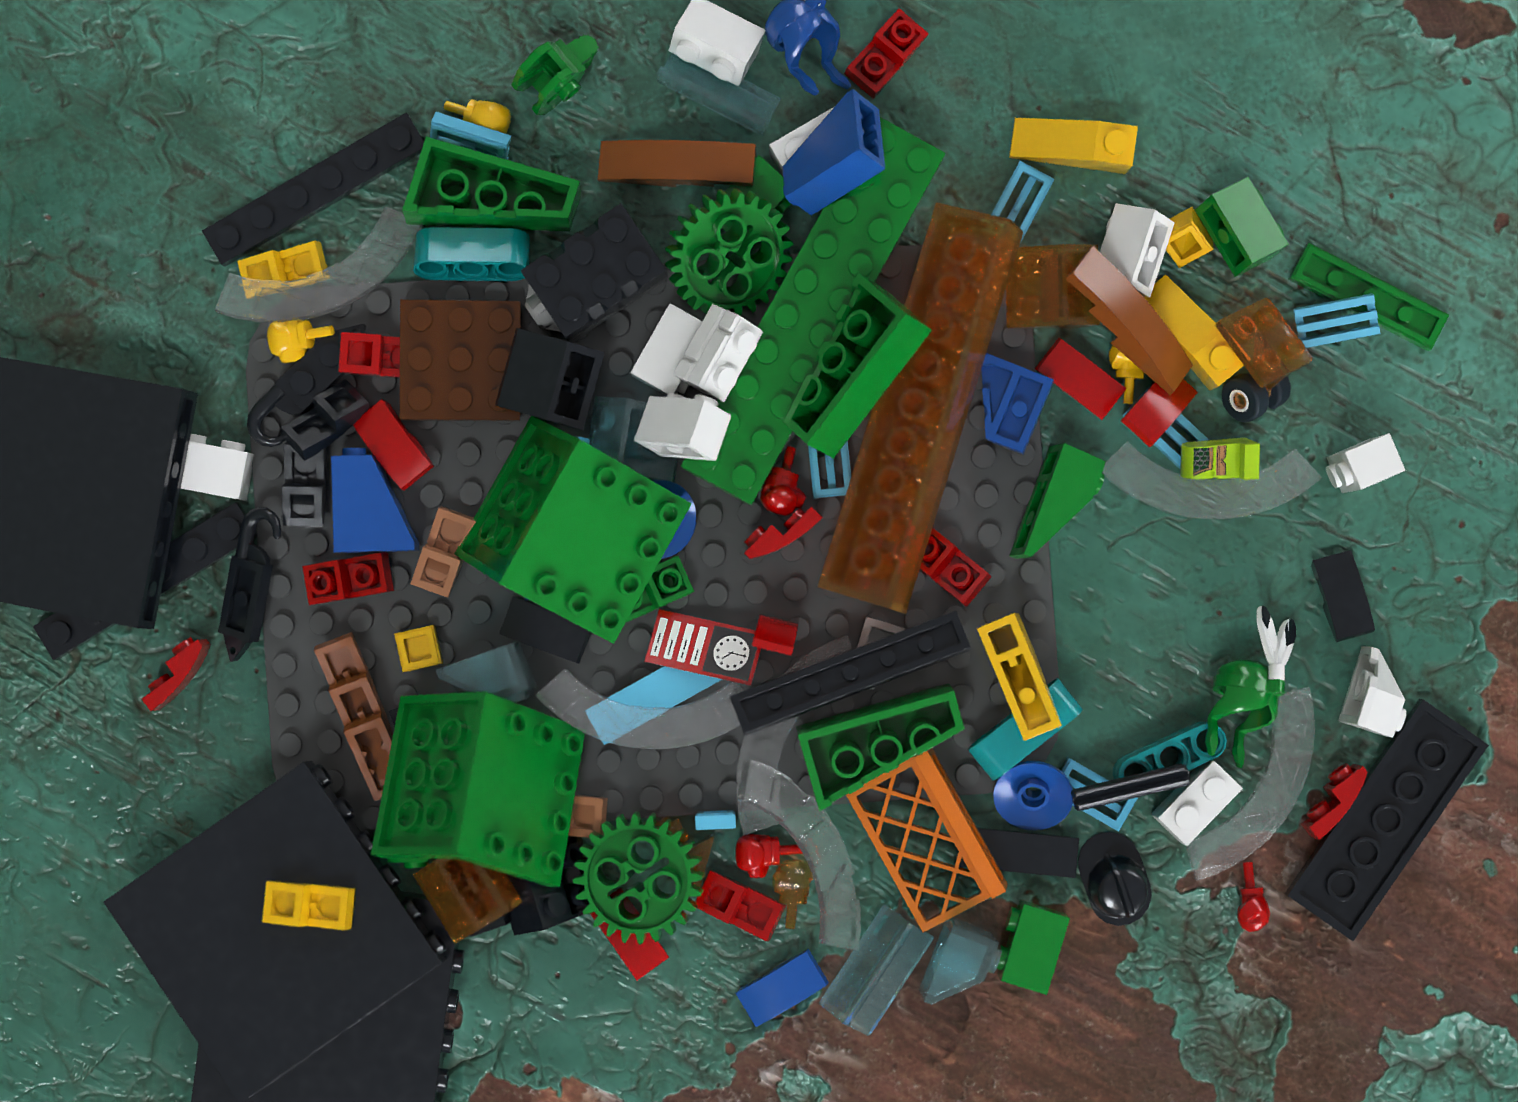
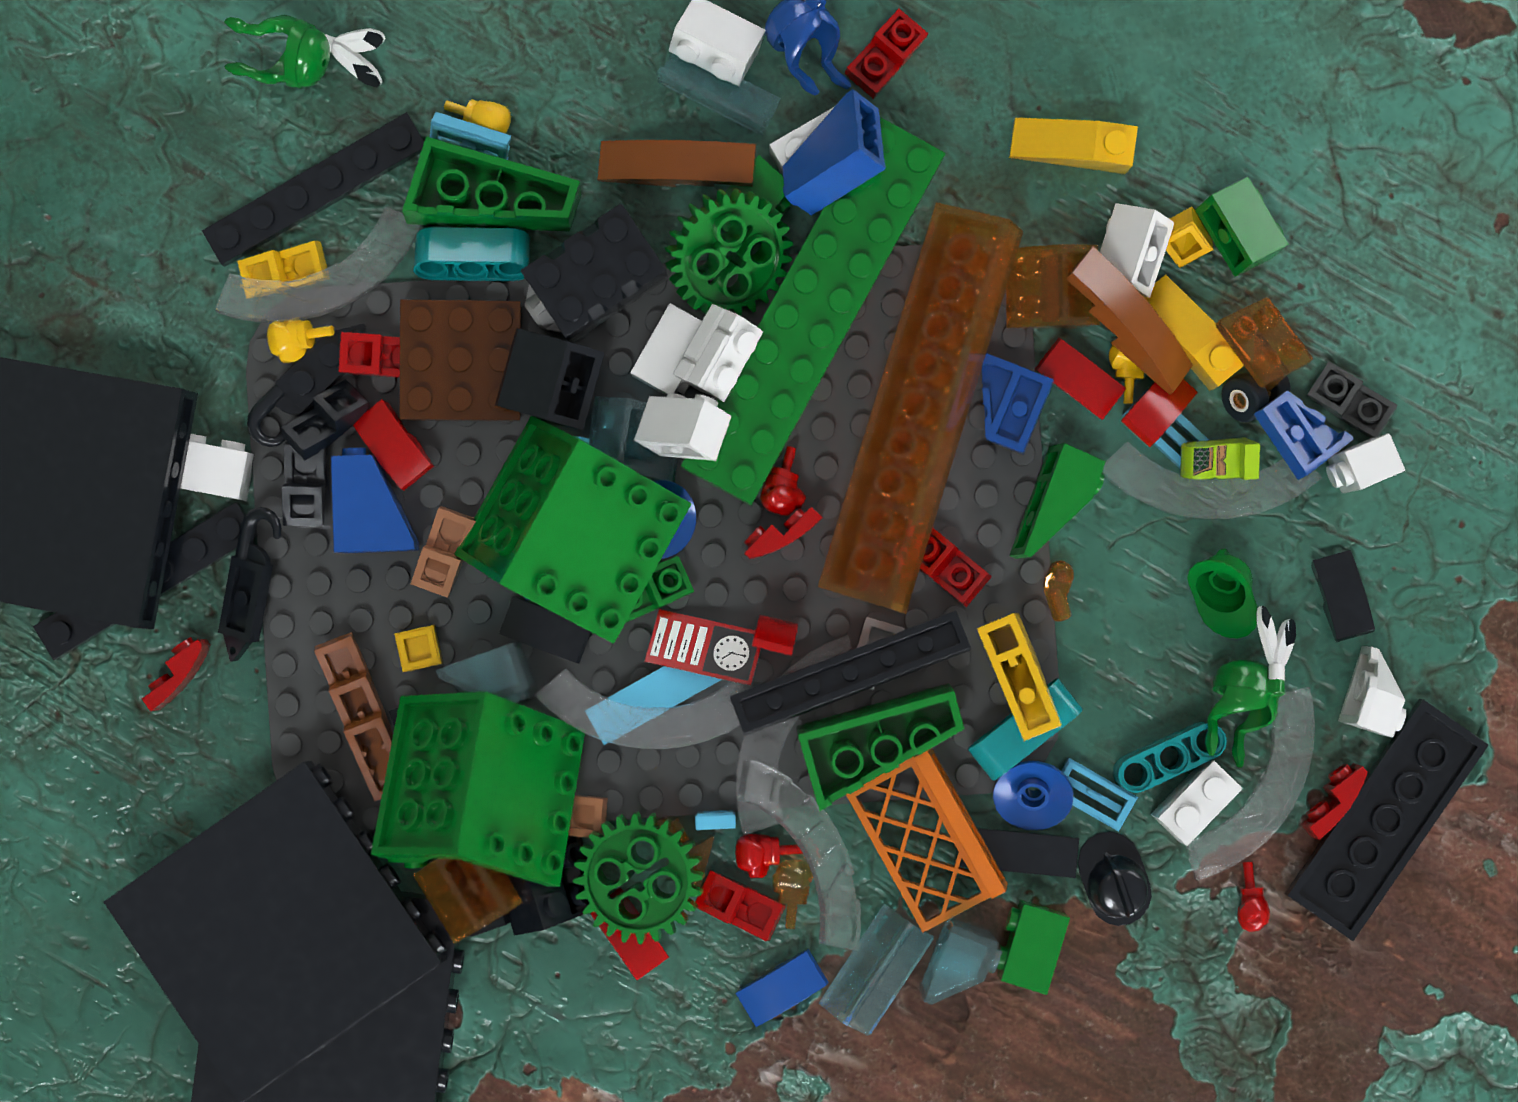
(308, 905): yellow slope -> none
(309, 52): none -> green hair
(348, 578): red slope -> none
(555, 71): green hinge -> none
(832, 491): medium azure tile -> none
(855, 367): green wedge -> none
(1034, 175): medium azure tile -> none
(1056, 589): none -> clear orange arm
(1130, 787): black axle -> none
(1224, 594): none -> green piece
(1300, 433): none -> blue wing
(1352, 401): none -> dark grey slope
(1371, 315): medium azure tile -> none
(1395, 309): green tile -> none

